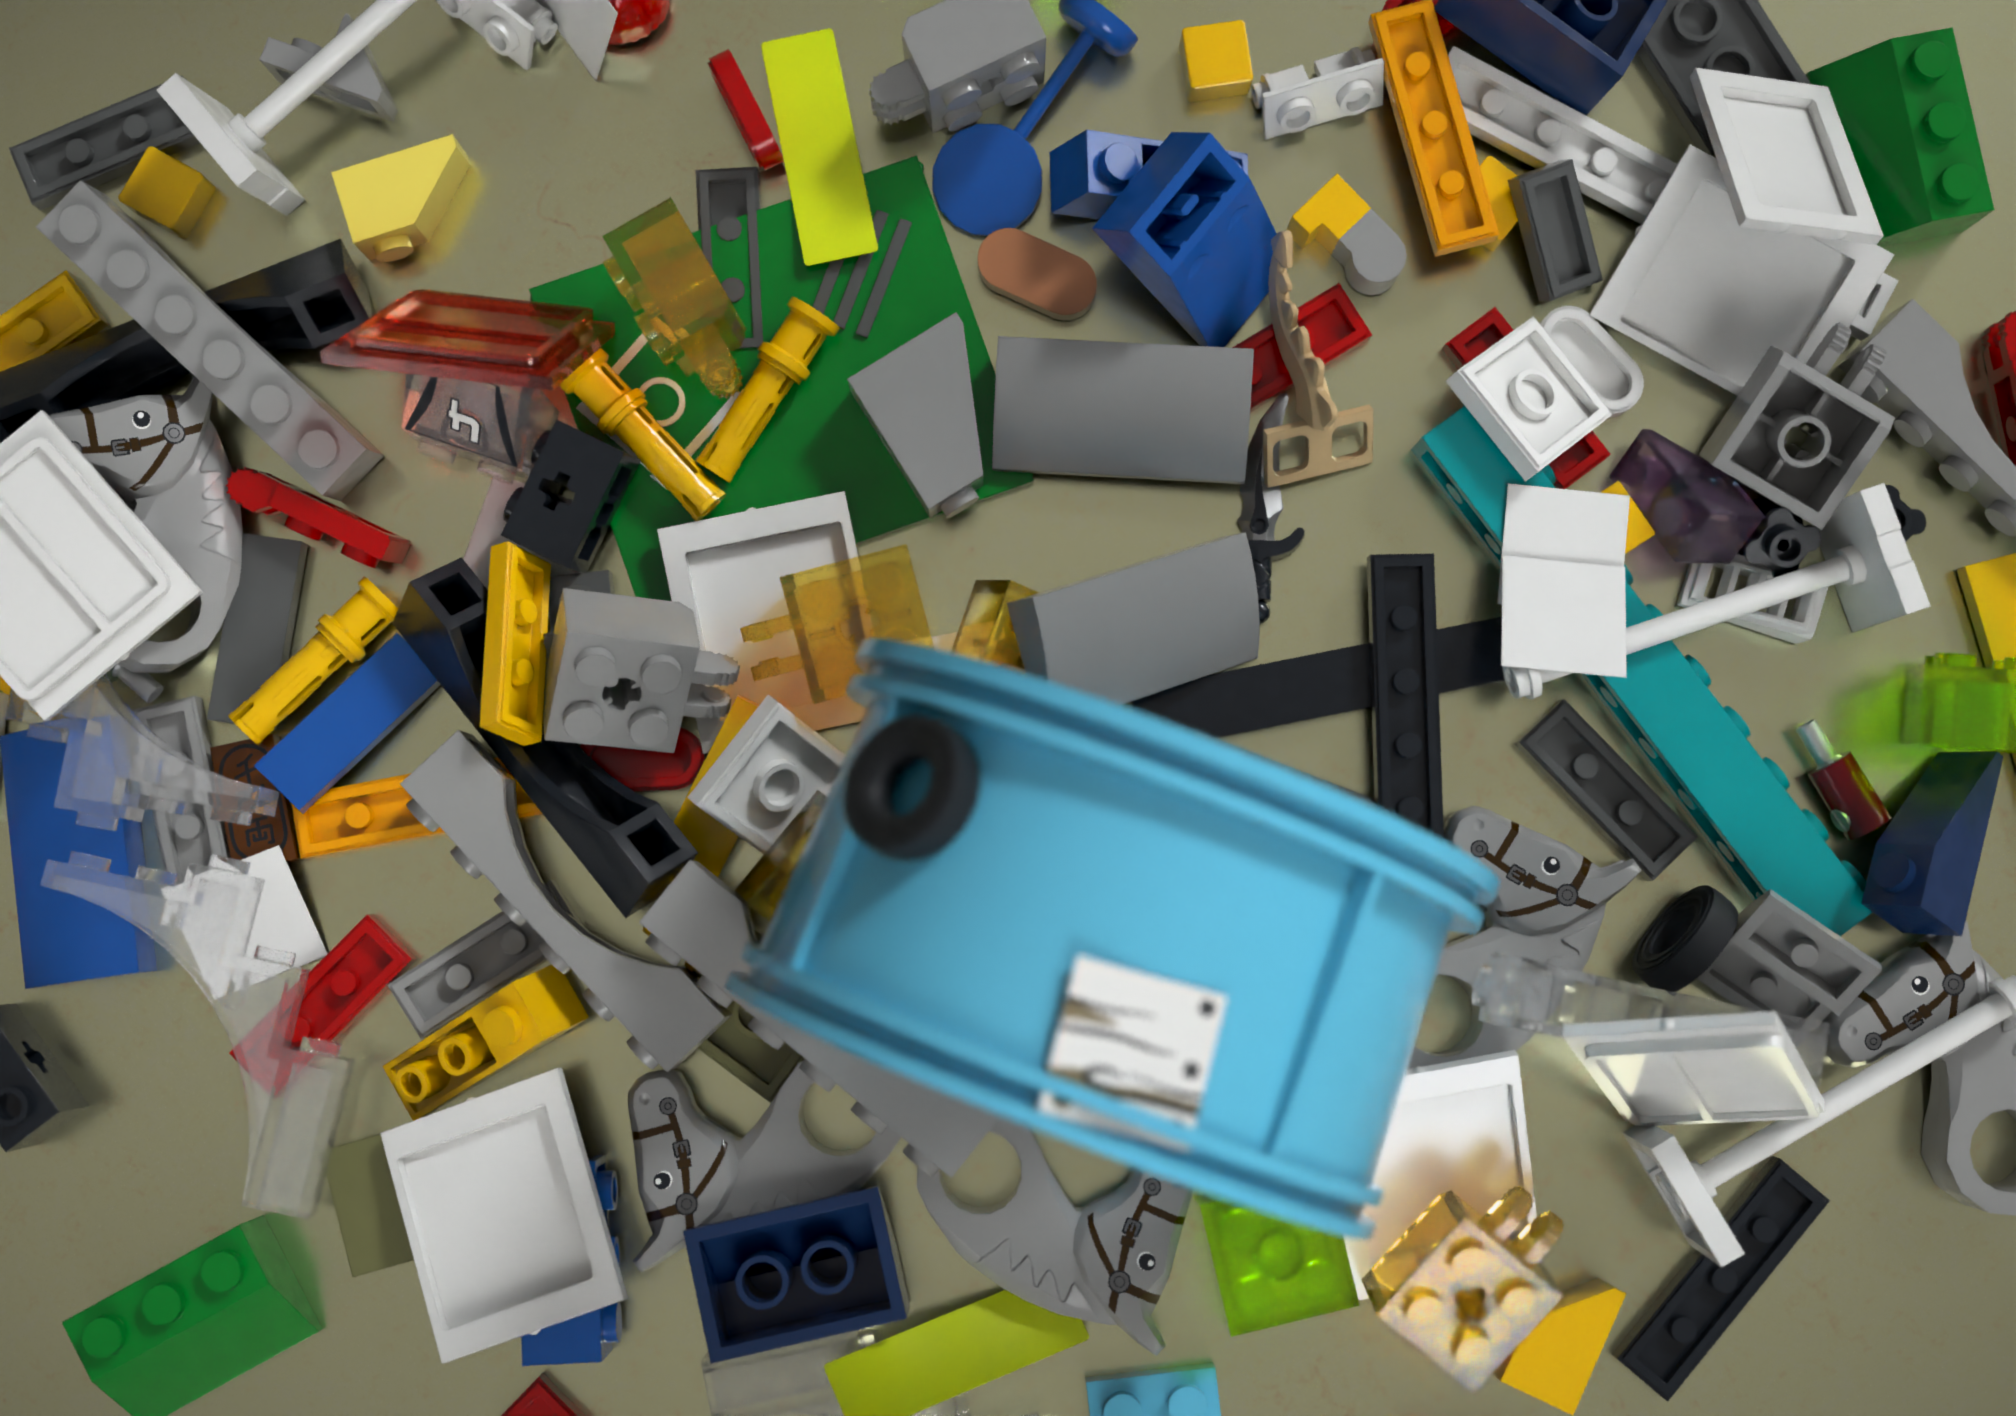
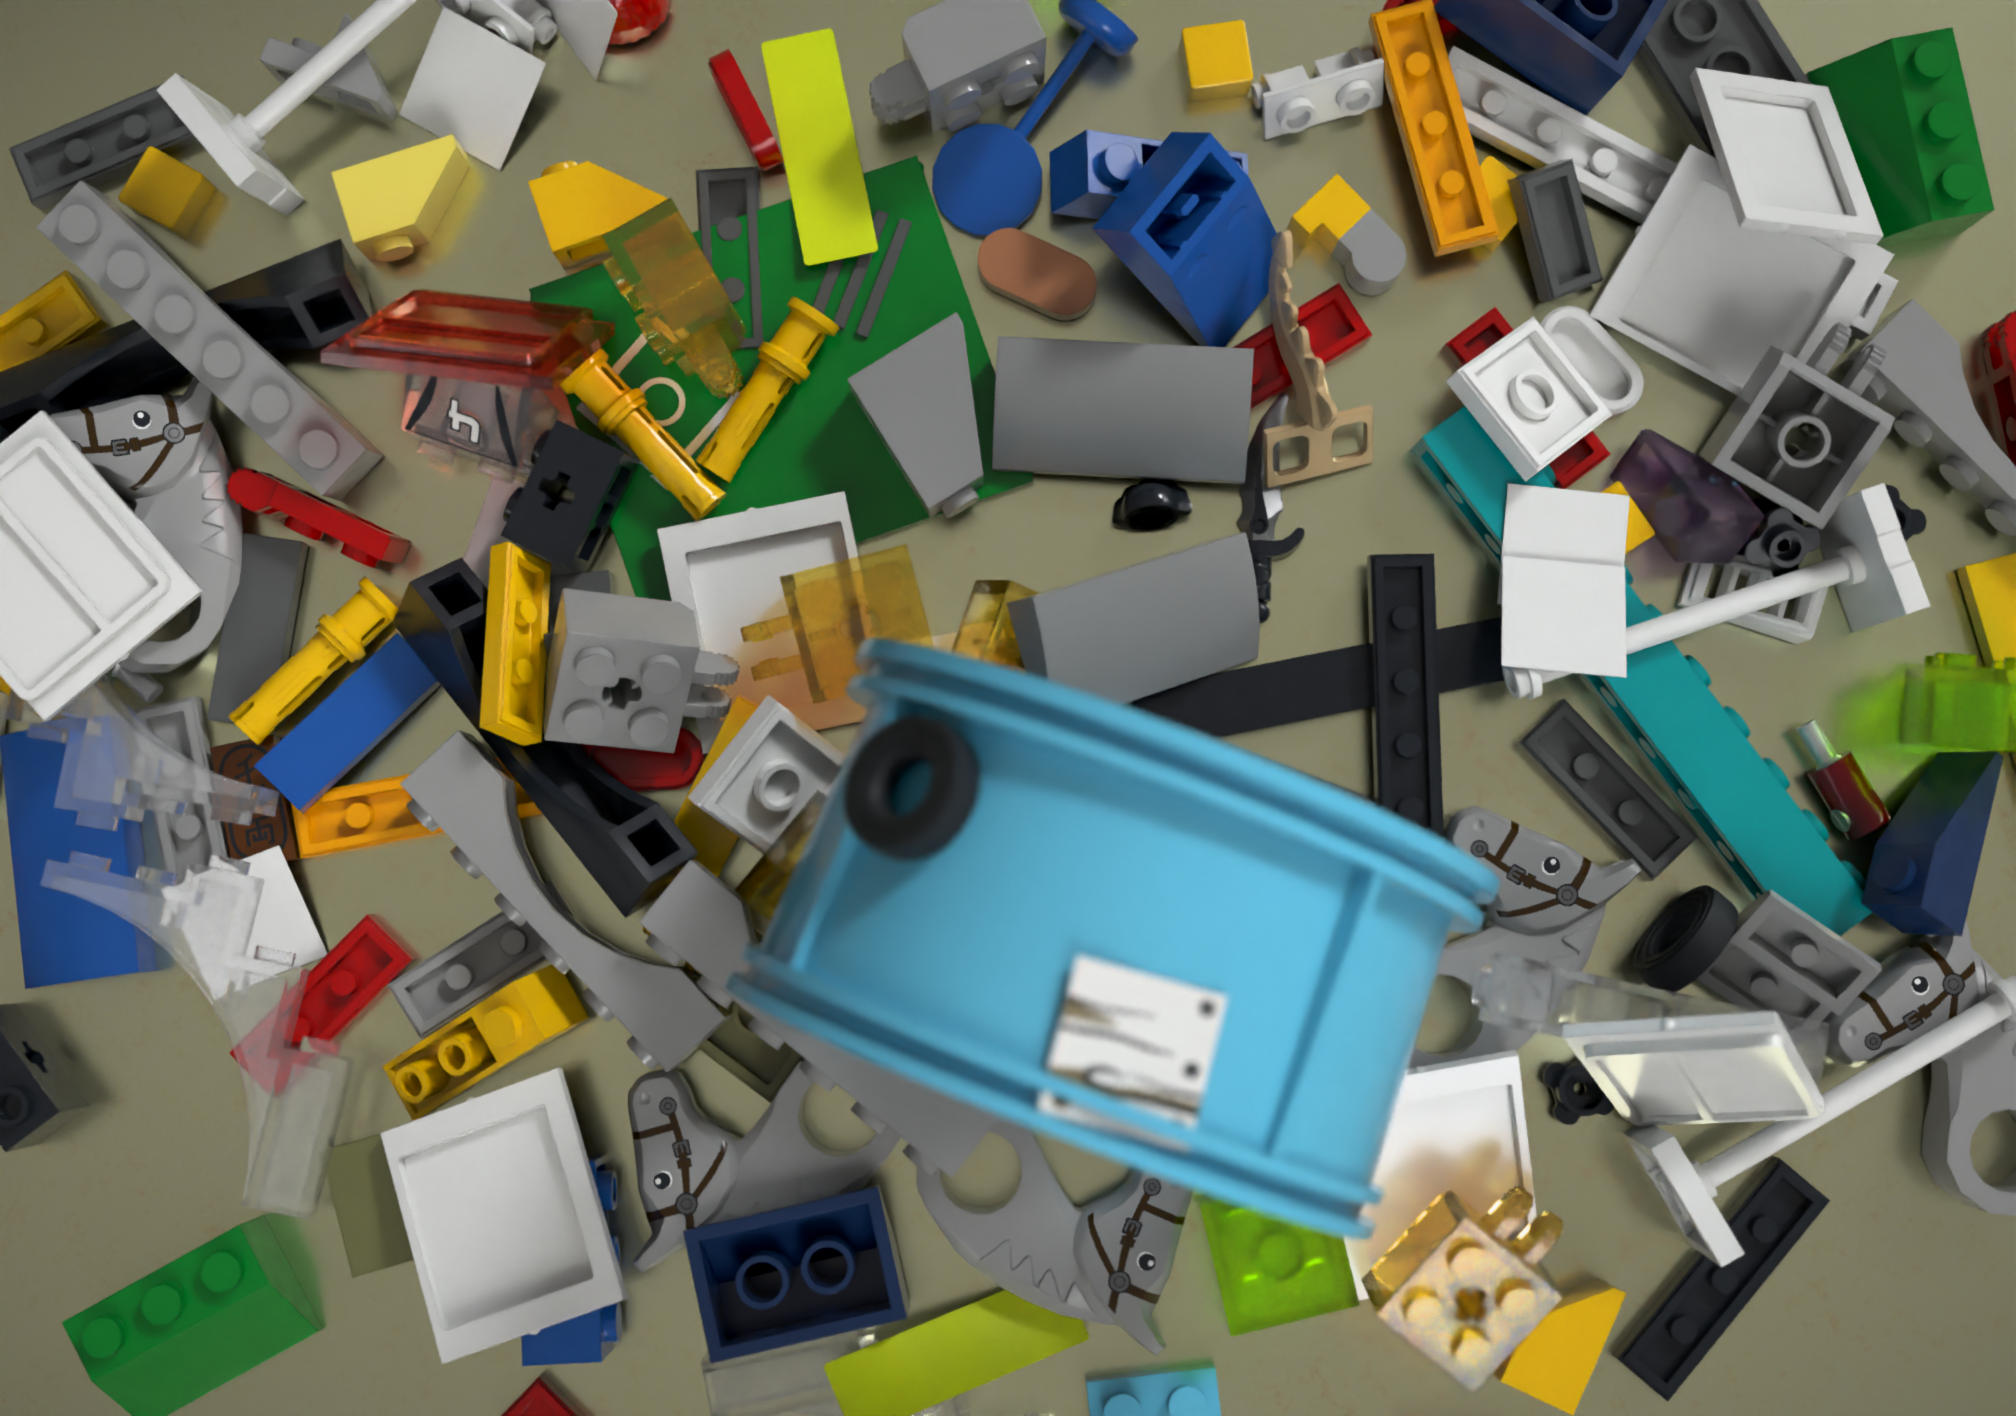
(472, 87): none -> white sticker
(584, 204): none -> yellow slope
(1151, 505): none -> black piece
(1568, 1104): none -> black plate

